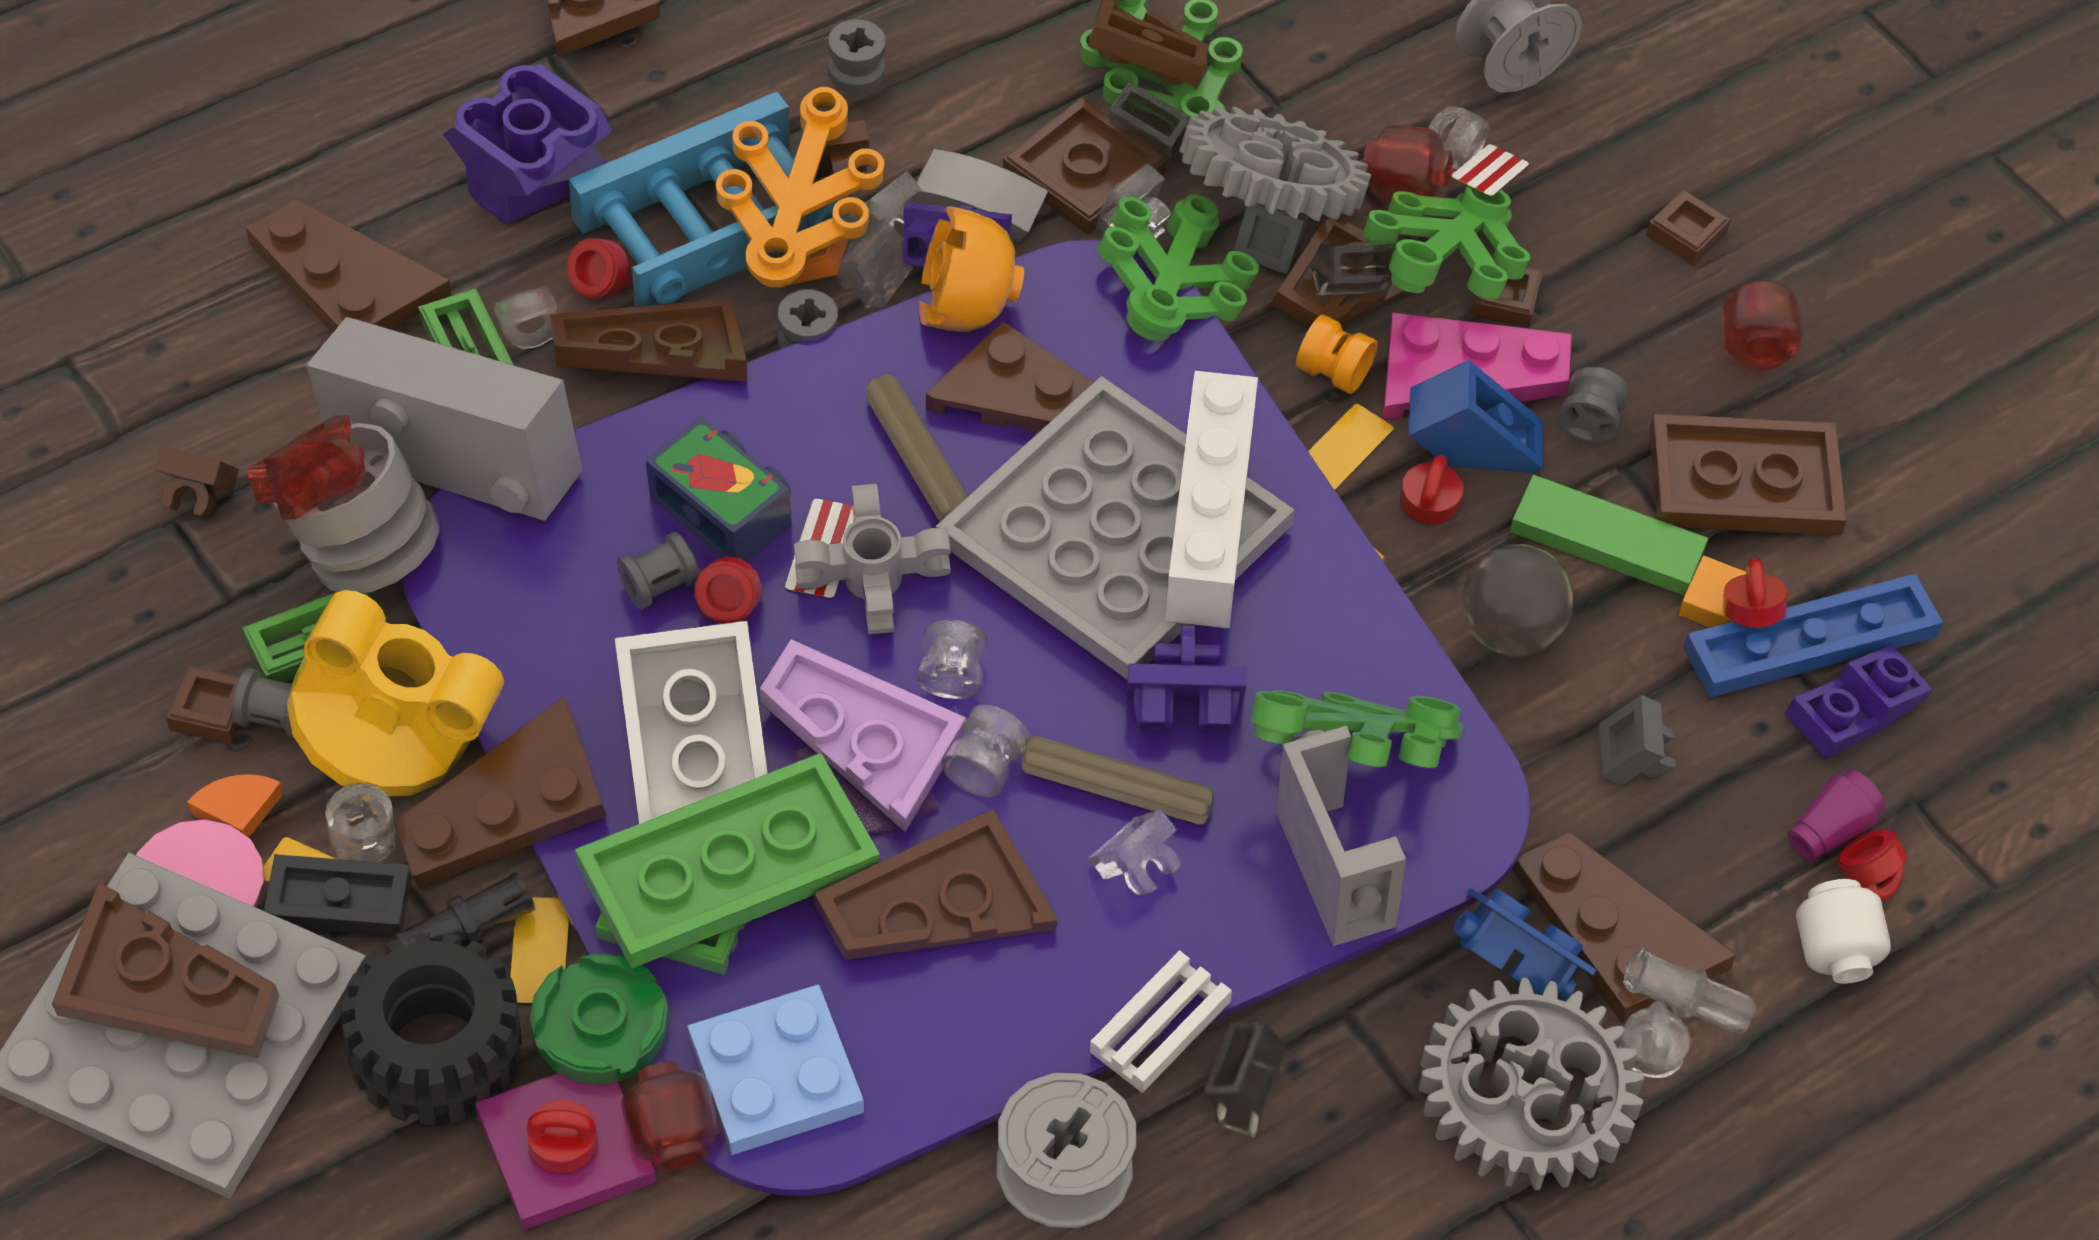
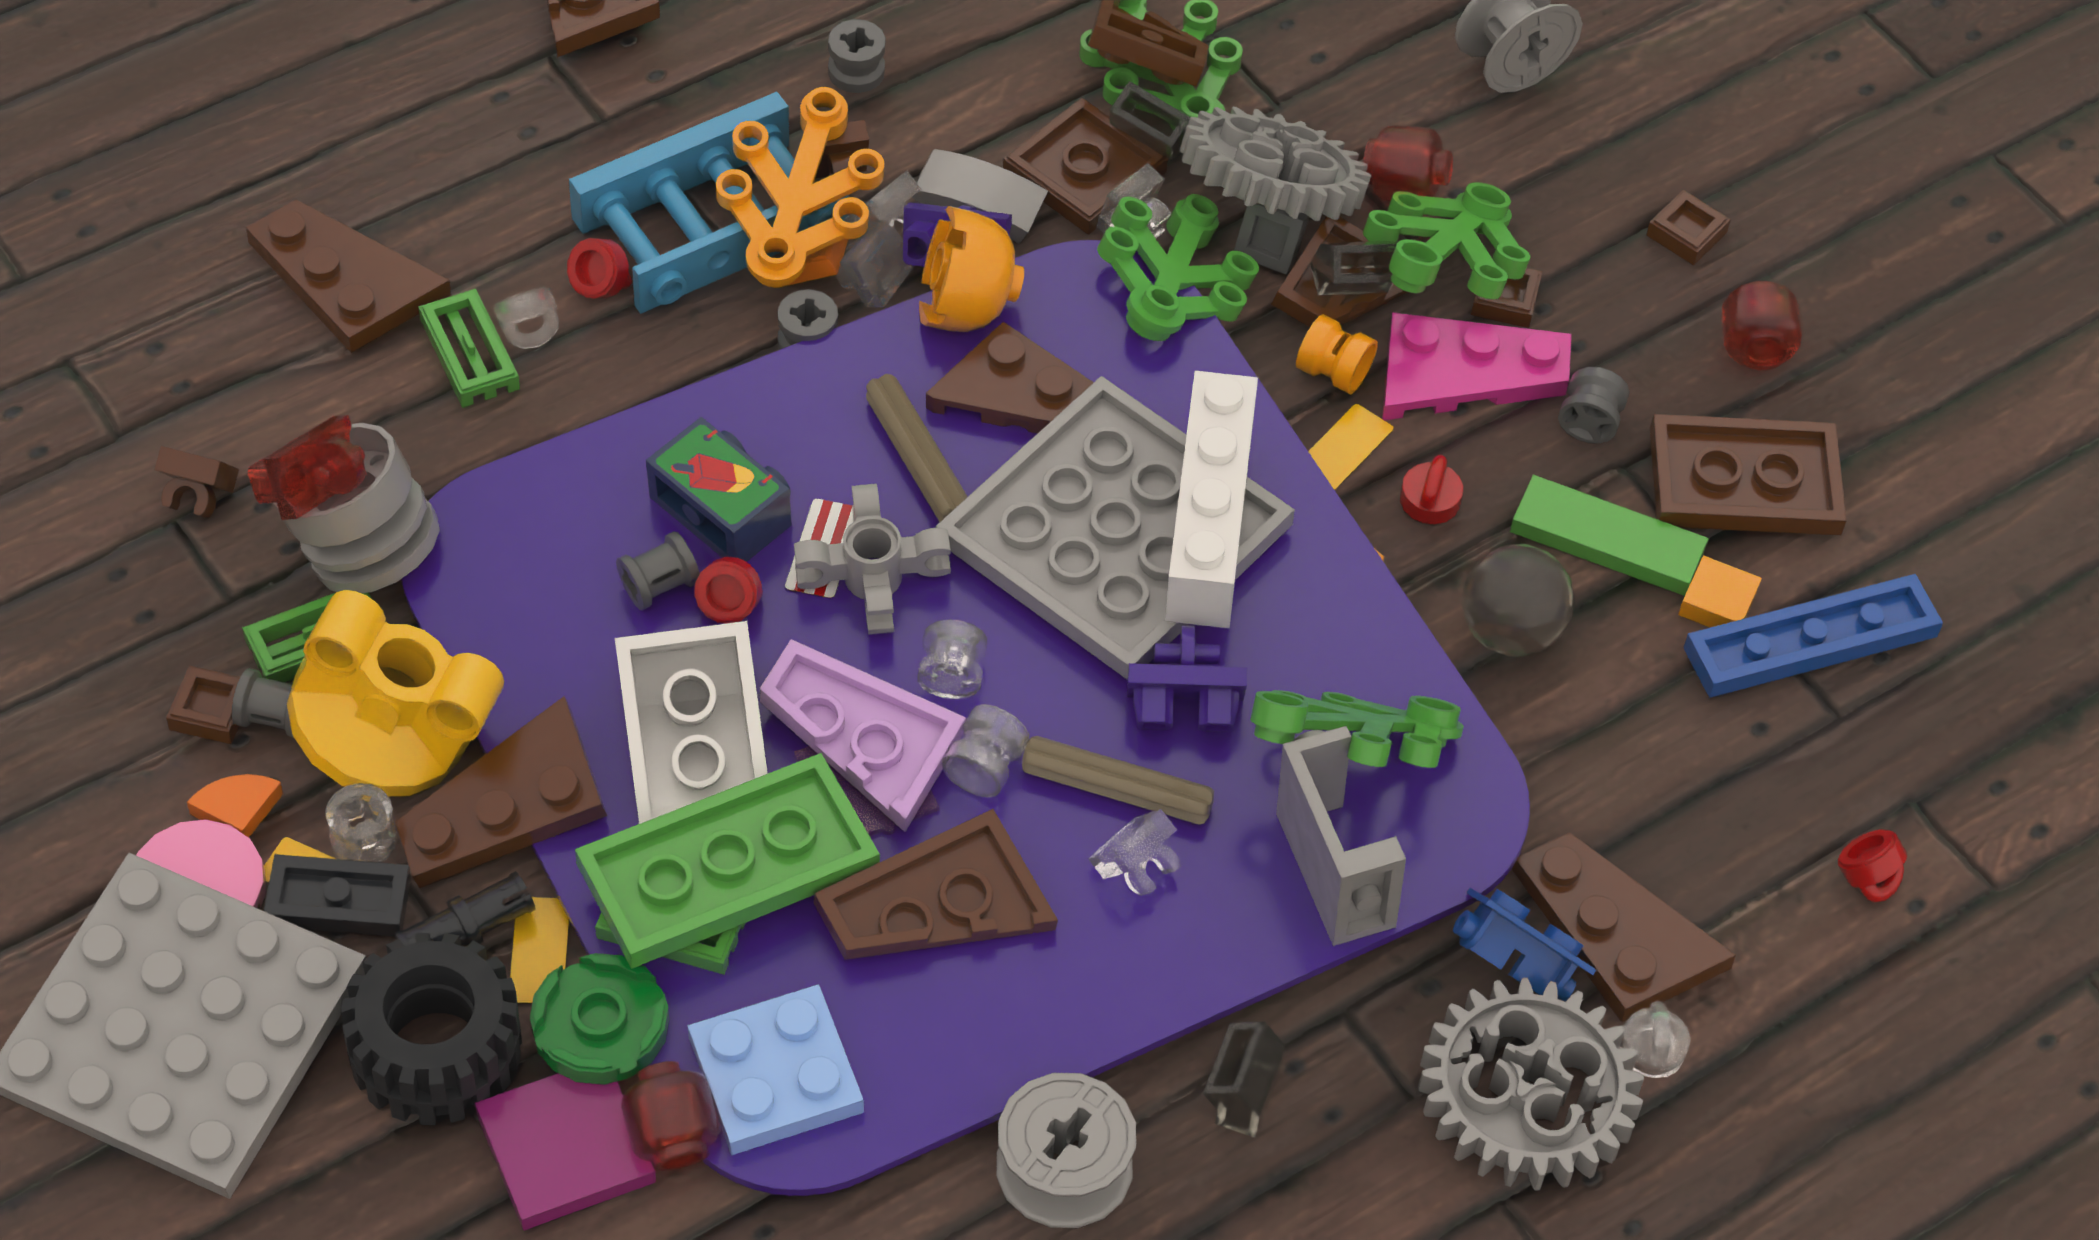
(156, 982): reddish brown wing -> none
(454, 415): light grey brick -> none
(527, 142): dark purple piece -> none
(562, 1136): red tile -> none
(660, 339): reddish brown wing -> none
(1142, 1003): white tile -> none
(1466, 135): clear tile -> none
(1475, 422): blue slope -> none
(1490, 169): sticker -> none
(1635, 741): dark grey tile -> none
(1688, 992): clear axle -> none
(1755, 597): red tile -> none
(1836, 815): magenta cone -> none
(1843, 930): white head -> none
(1859, 703): dark purple slope -> none

